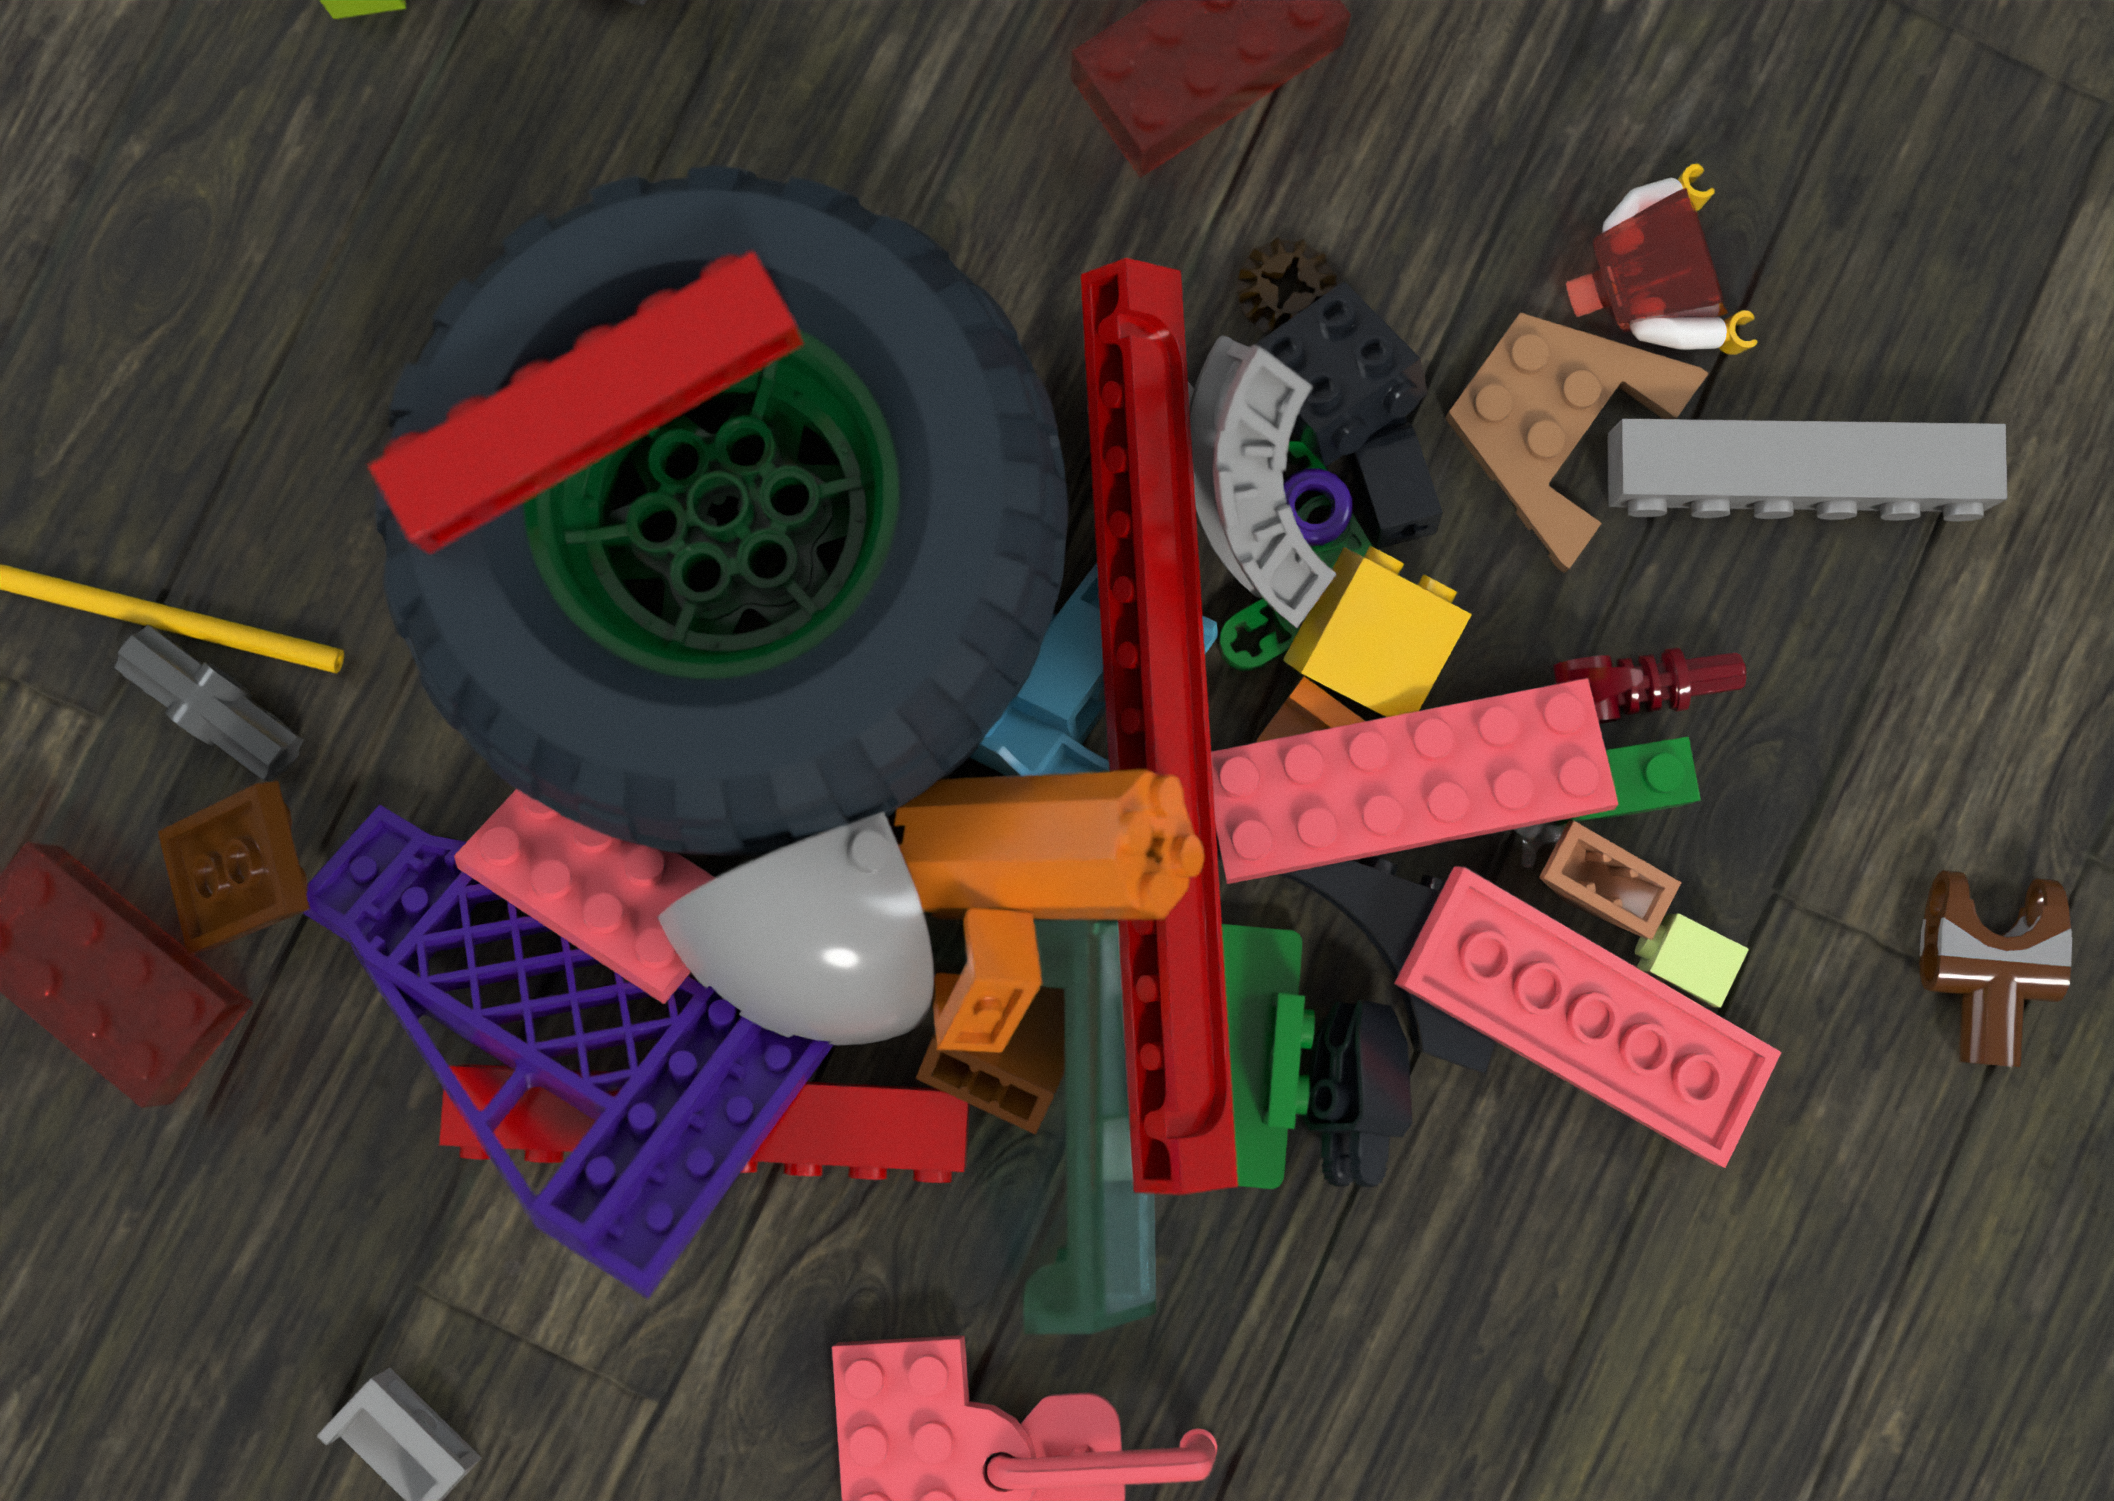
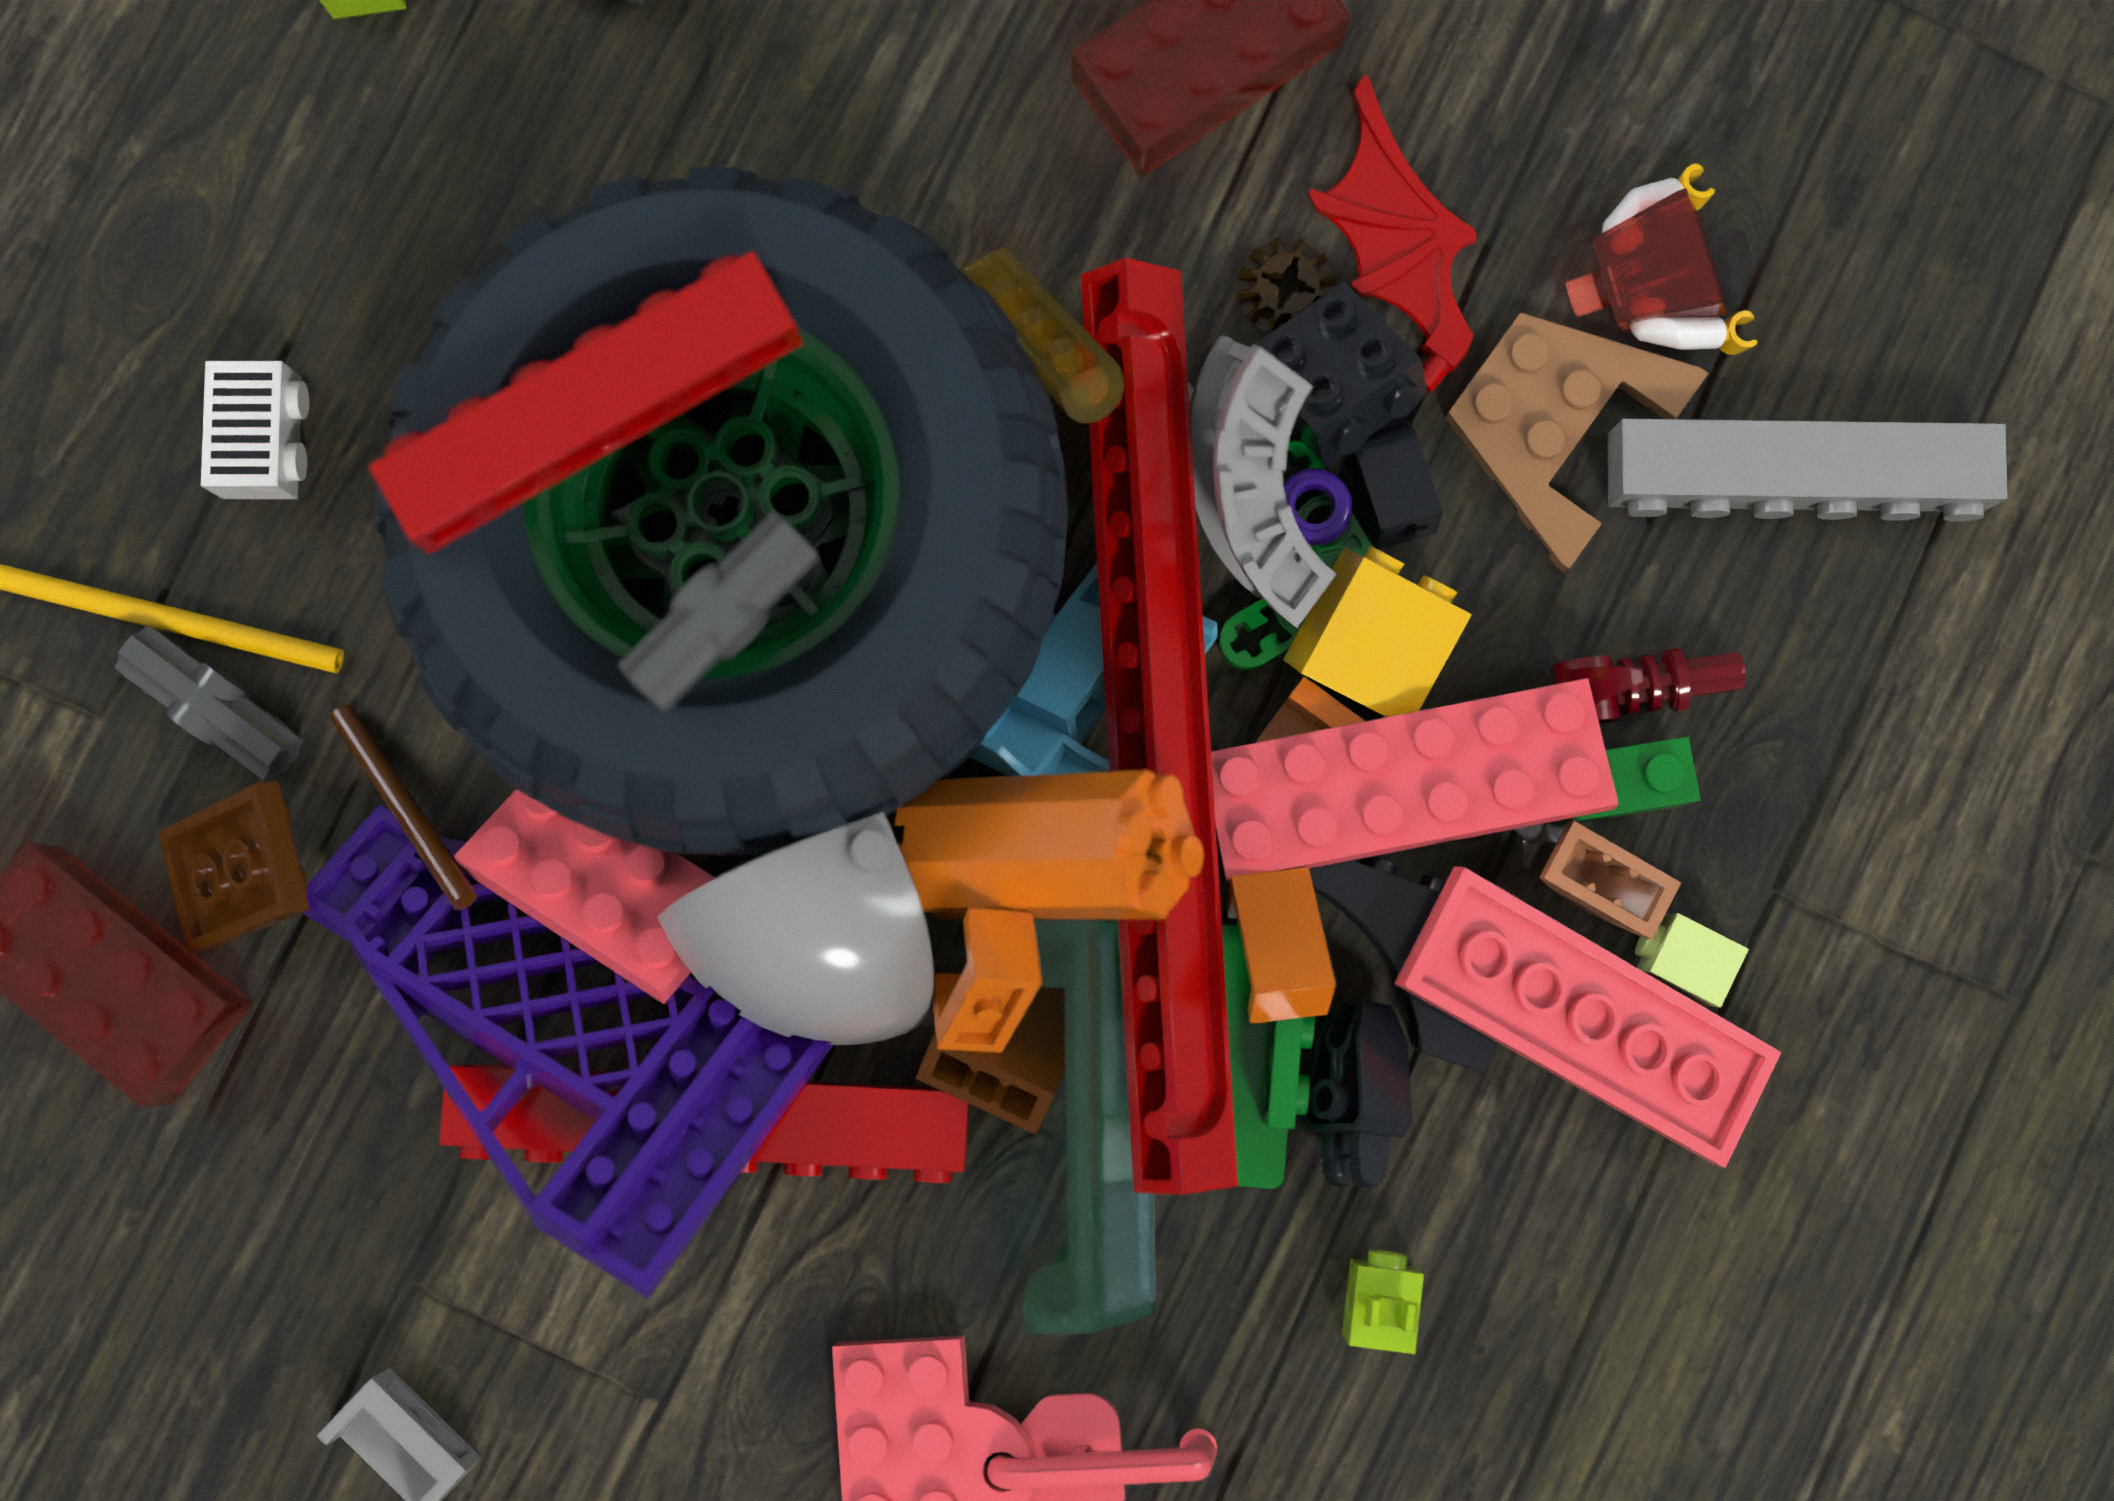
(253, 430): none -> white brick
(404, 807): none -> reddish brown bar
(719, 612): none -> dark grey piece
(1062, 352): none -> clear yellow brick
(1282, 944): none -> orange panel
(1383, 1302): none -> lime brick
(1400, 238): none -> red animal
(1992, 968): reddish brown connector -> none

